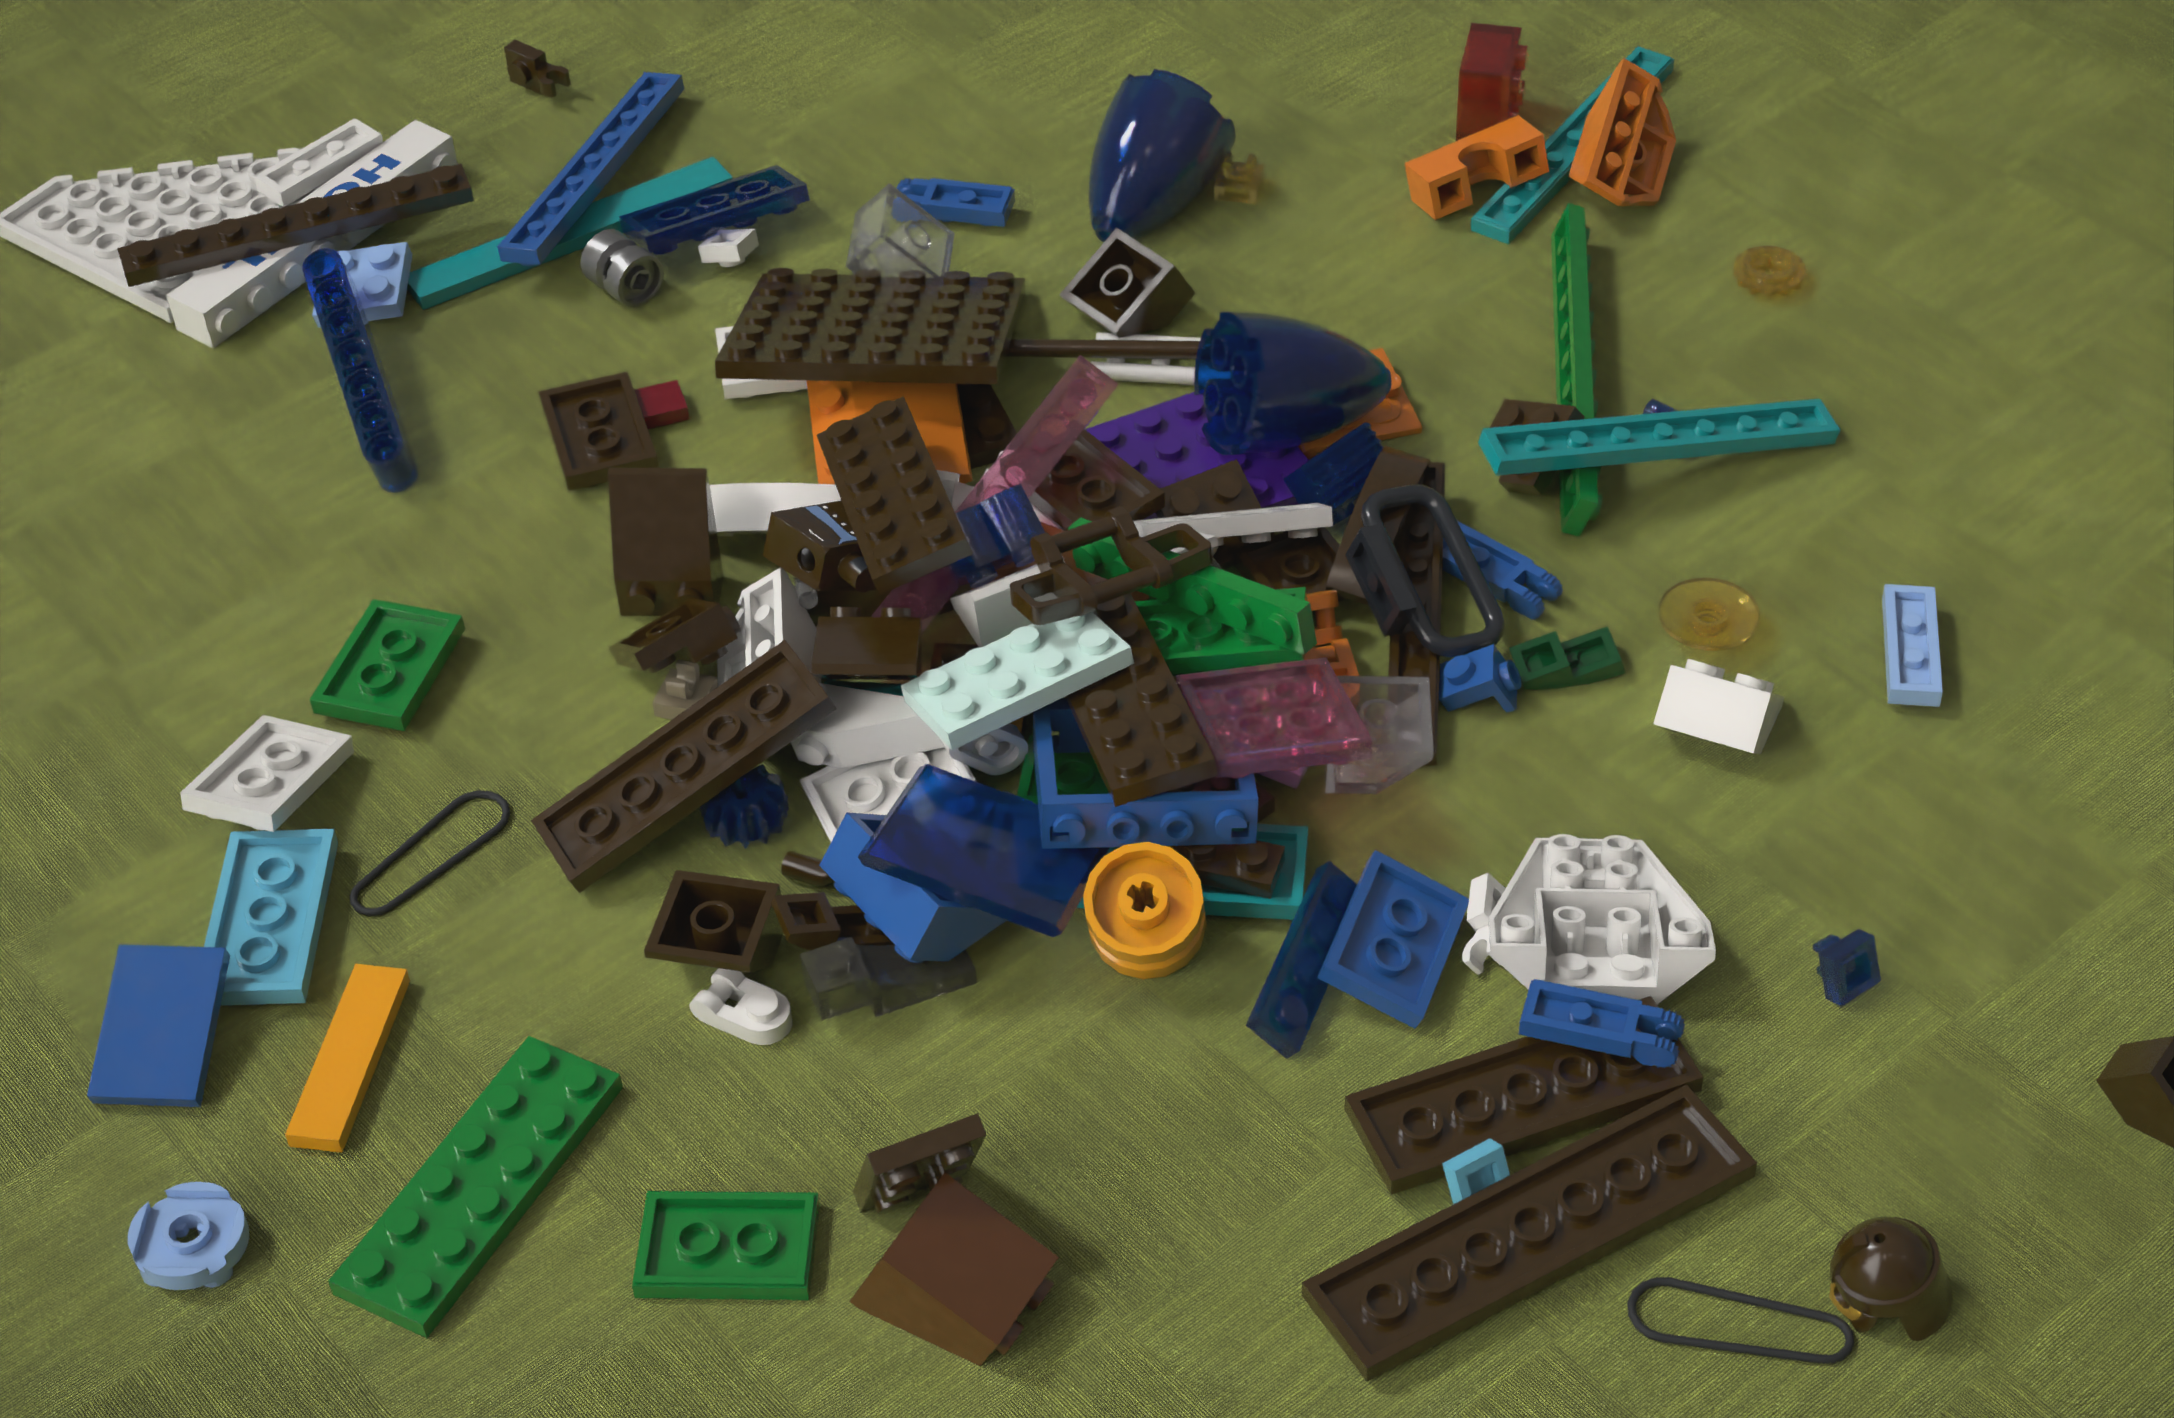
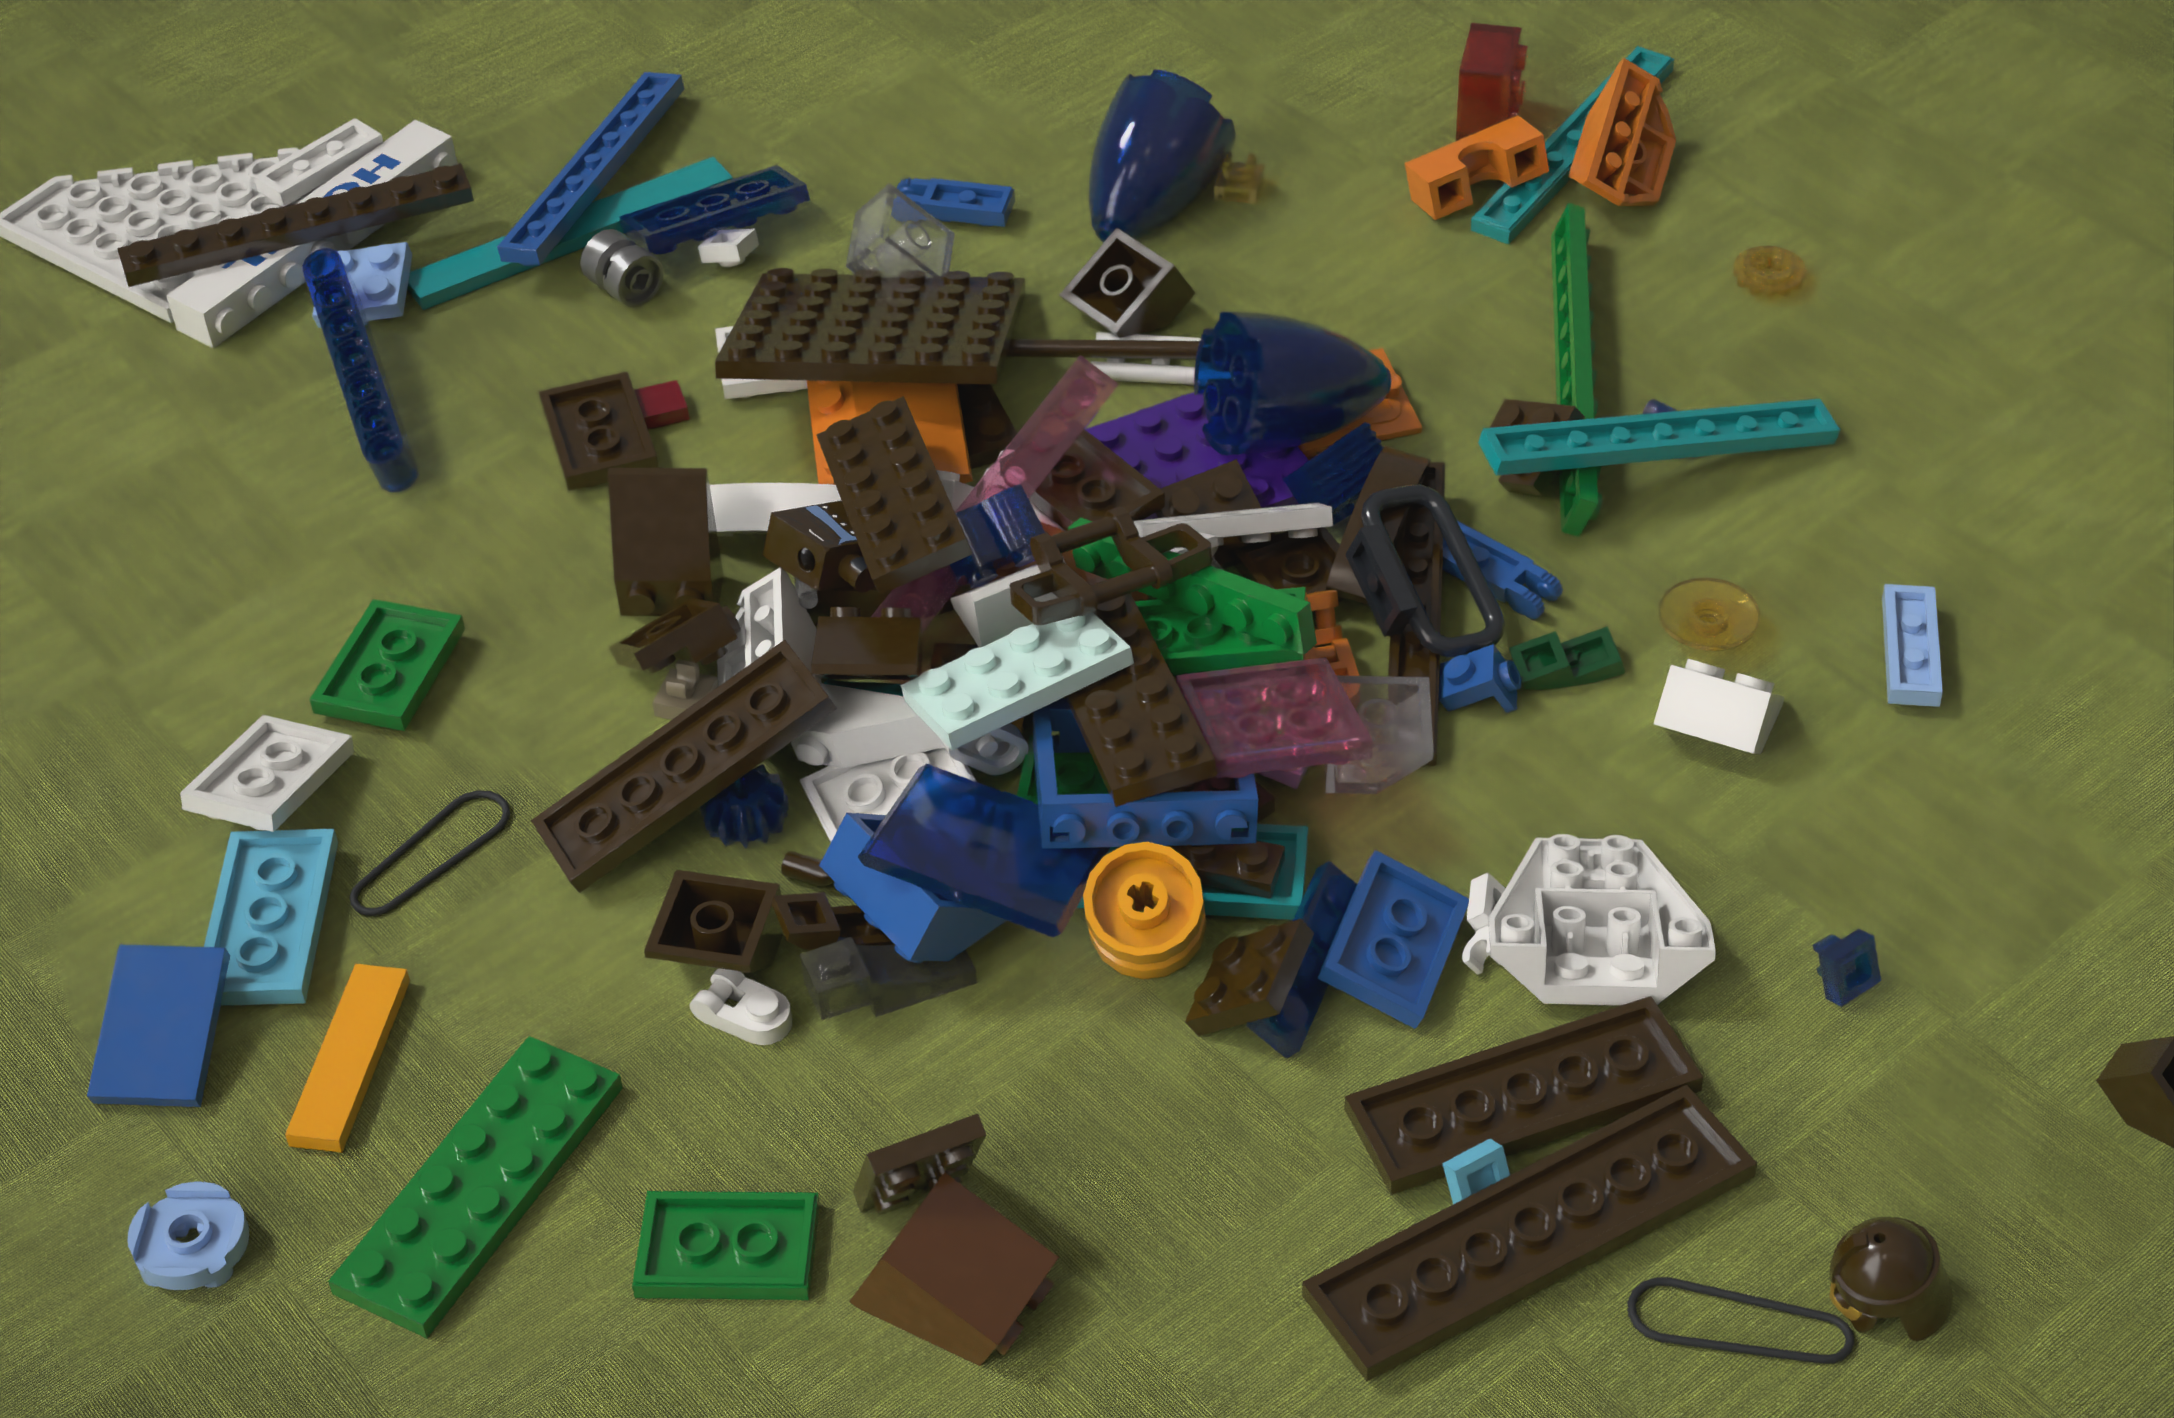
(530, 69): dark brown plate -> none
(1249, 977): none -> dark brown plate
(1601, 1023): blue hinge -> none

